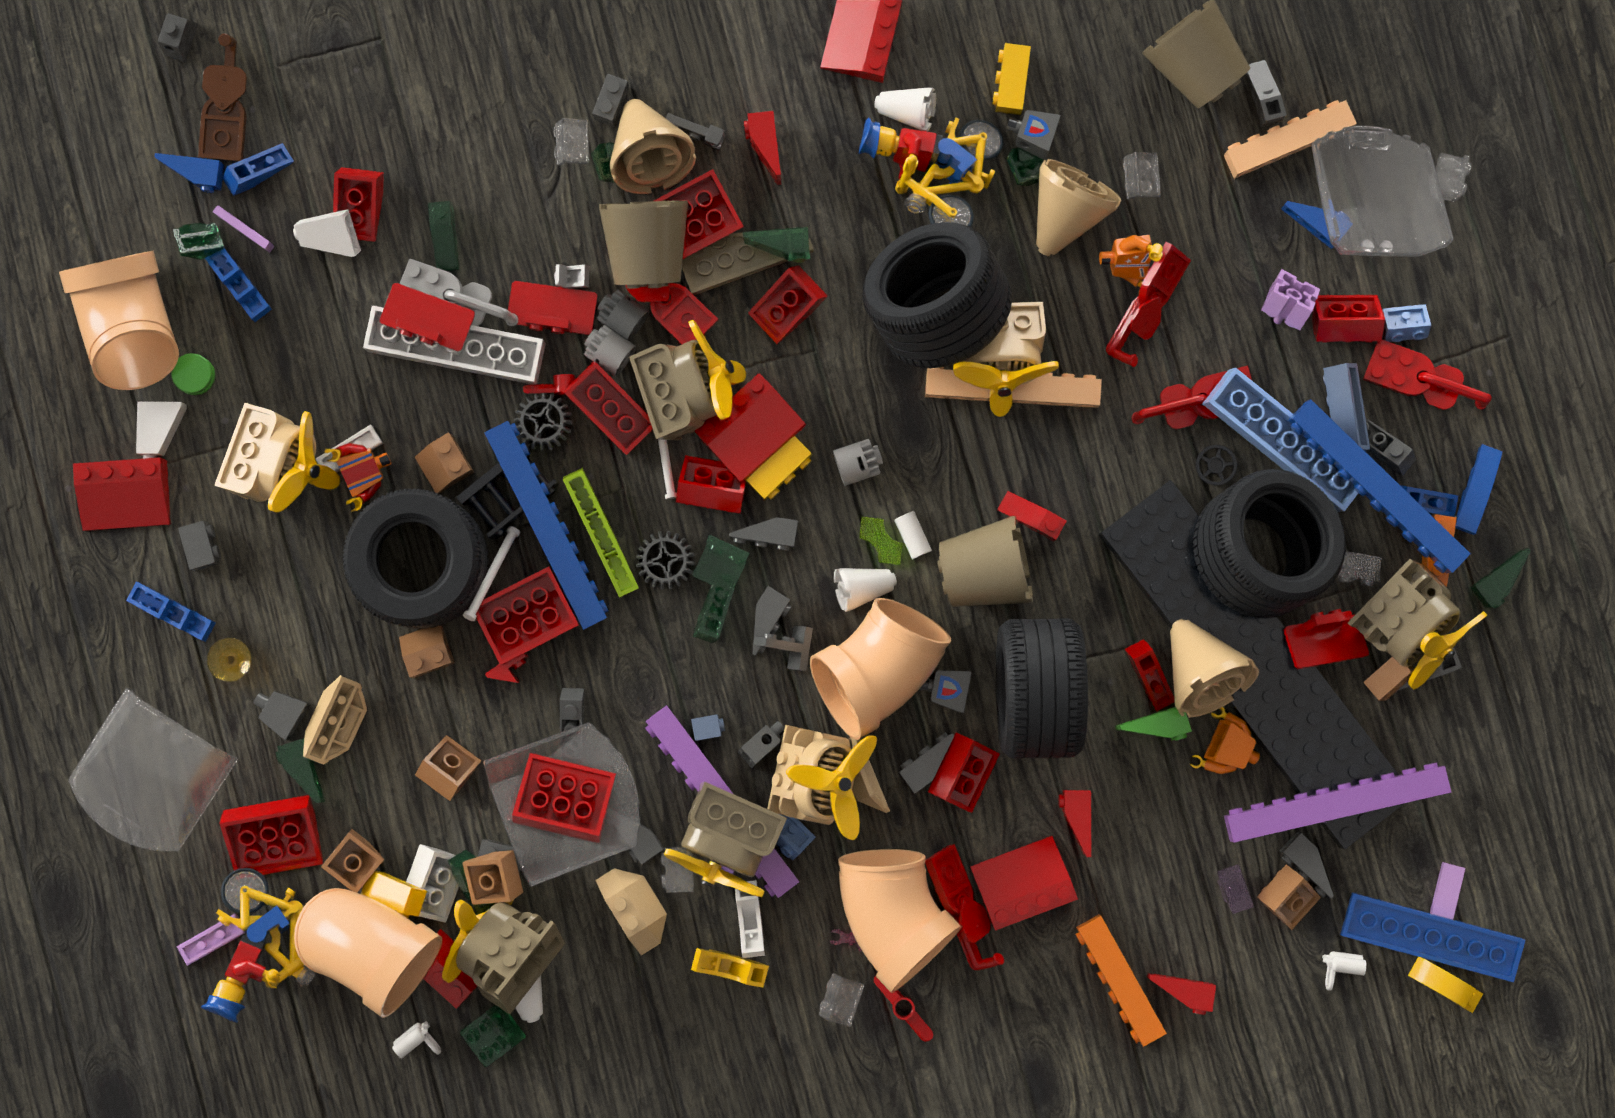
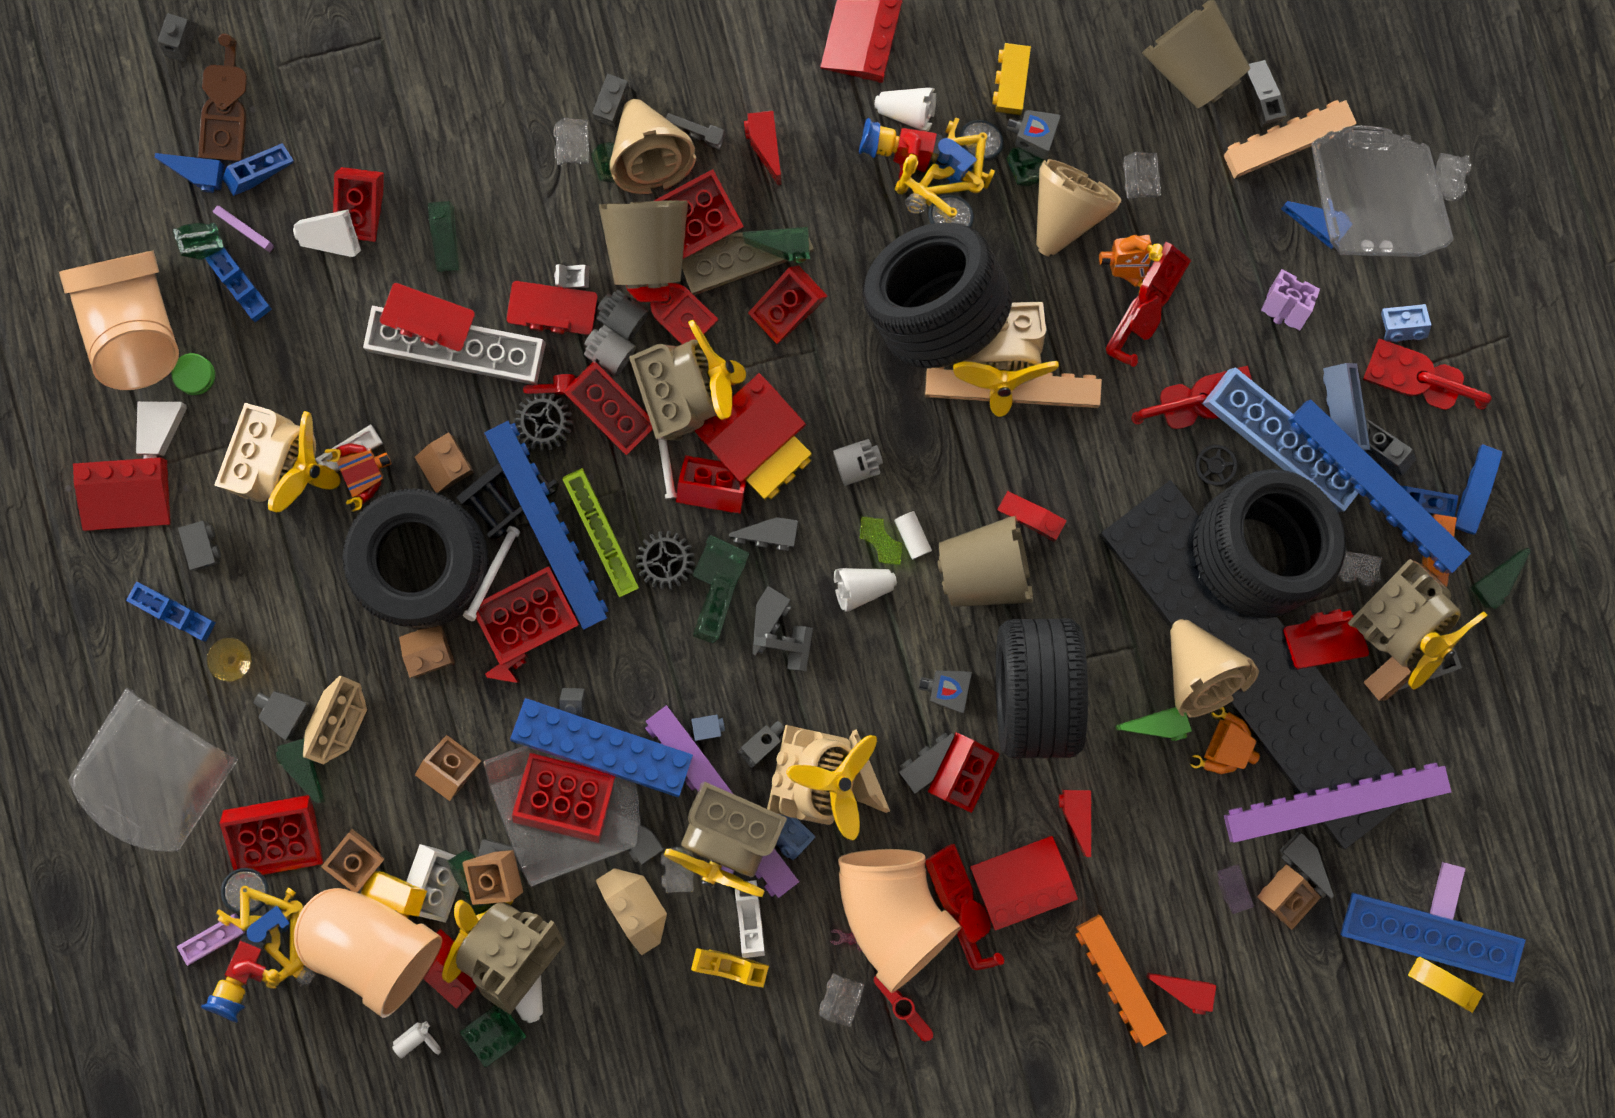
(447, 286): light grey plate -> none
(601, 747): none -> blue plate
(878, 665): light nougat cylinder -> none
(1150, 674): red slope -> none
(1342, 963): white piece -> none
(1348, 318): red slope -> none

